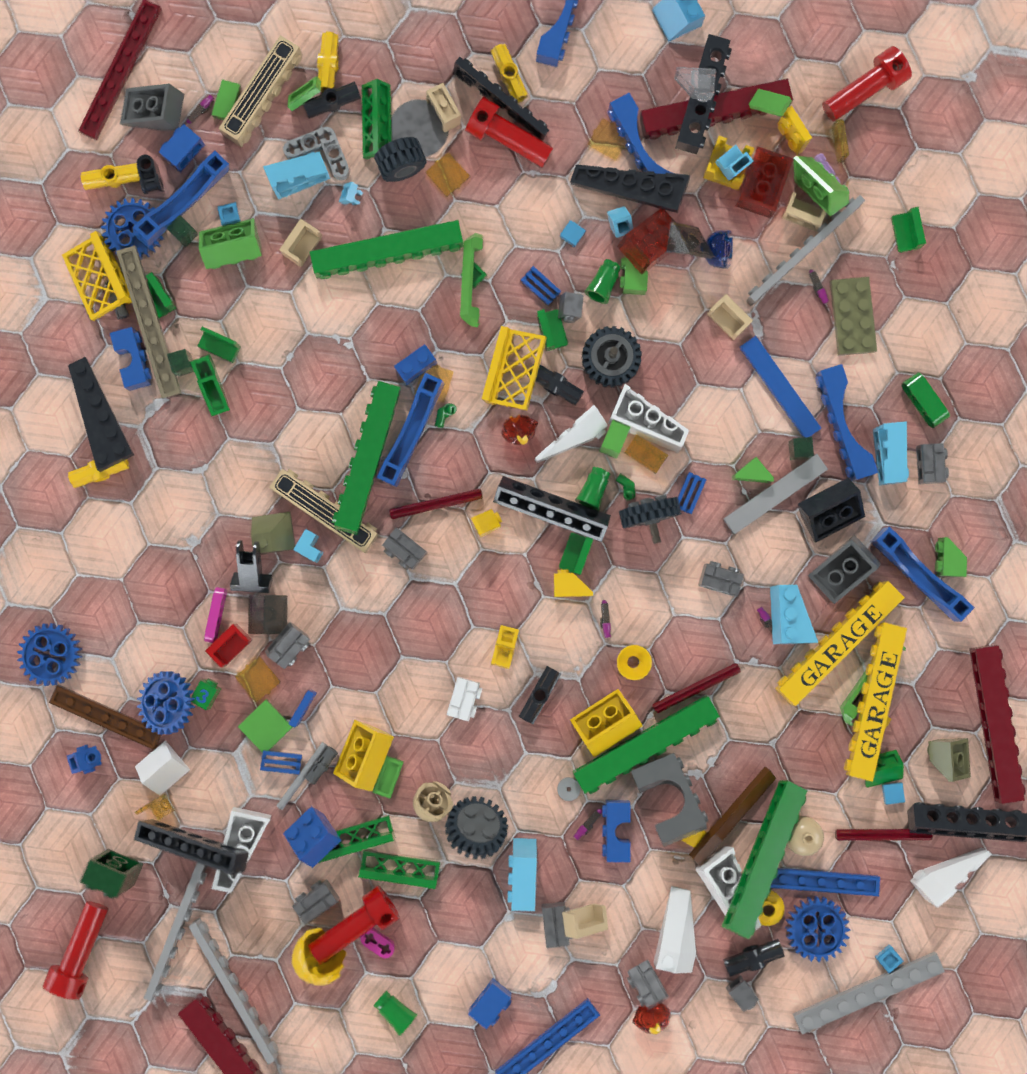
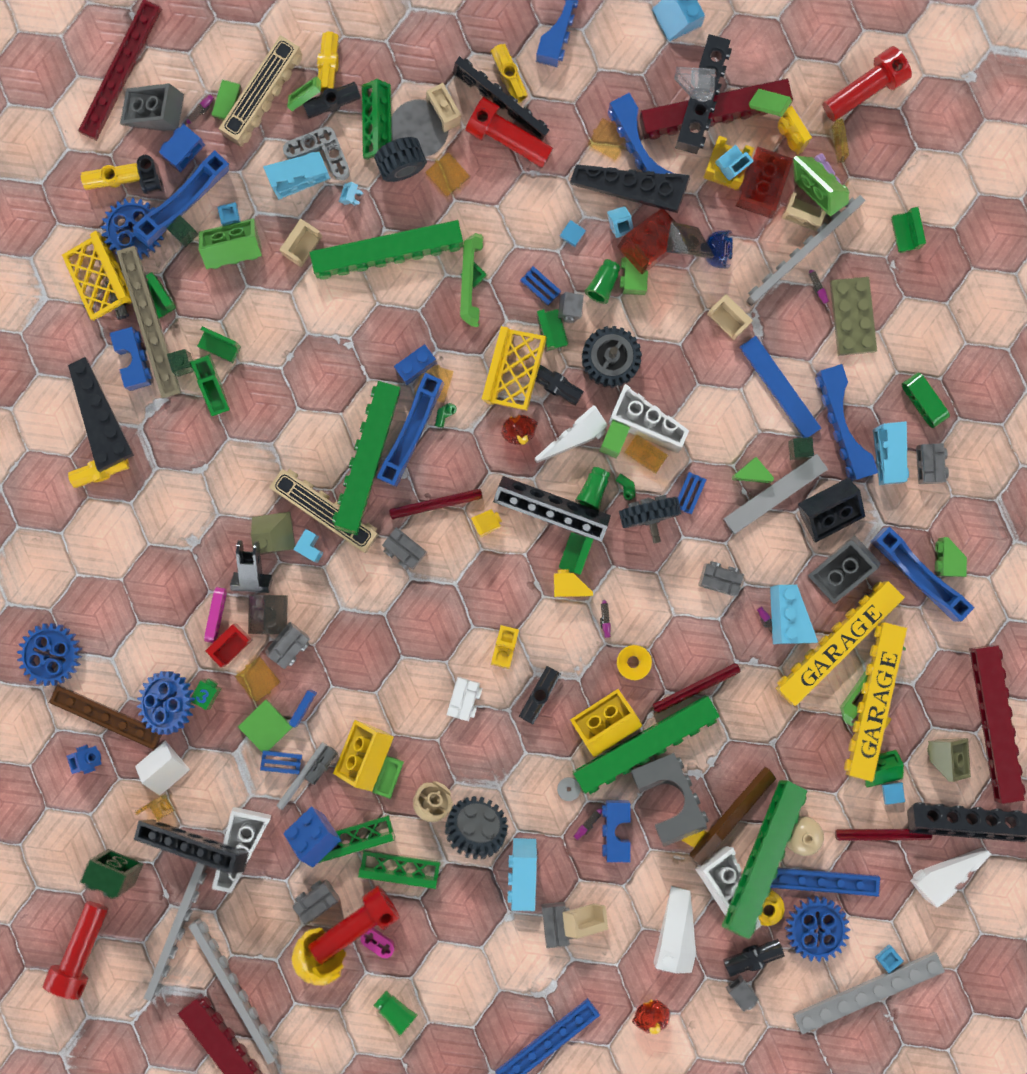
(490, 1004): blue brick -> none
(647, 984): flat silver brick -> none

